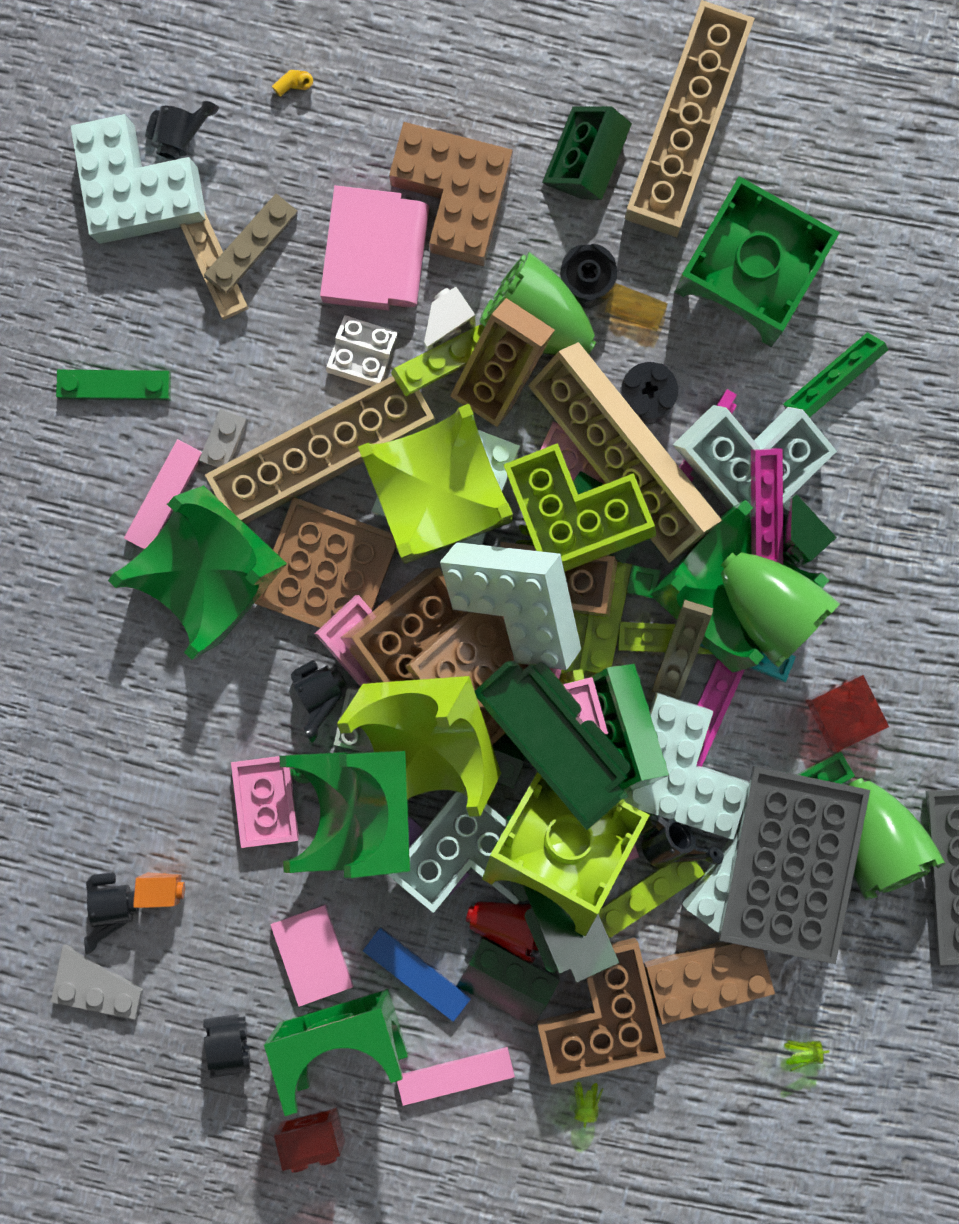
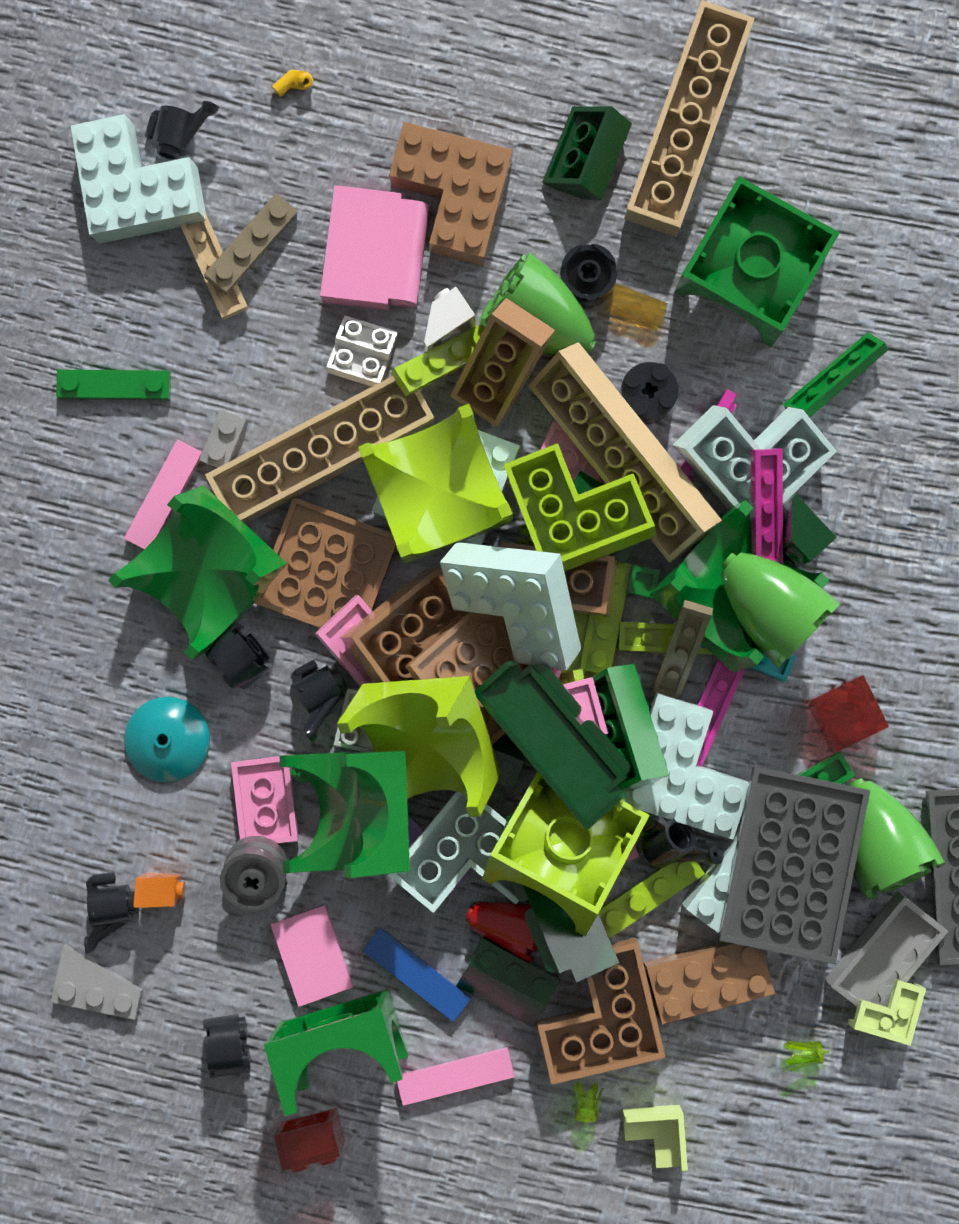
(186, 734): none -> teal dish
(239, 657): none -> black brick
(253, 873): none -> flat silver wheel
(666, 1129): none -> yellowish green panel
(886, 951): none -> light grey slope
(892, 1022): none -> yellowish green panel

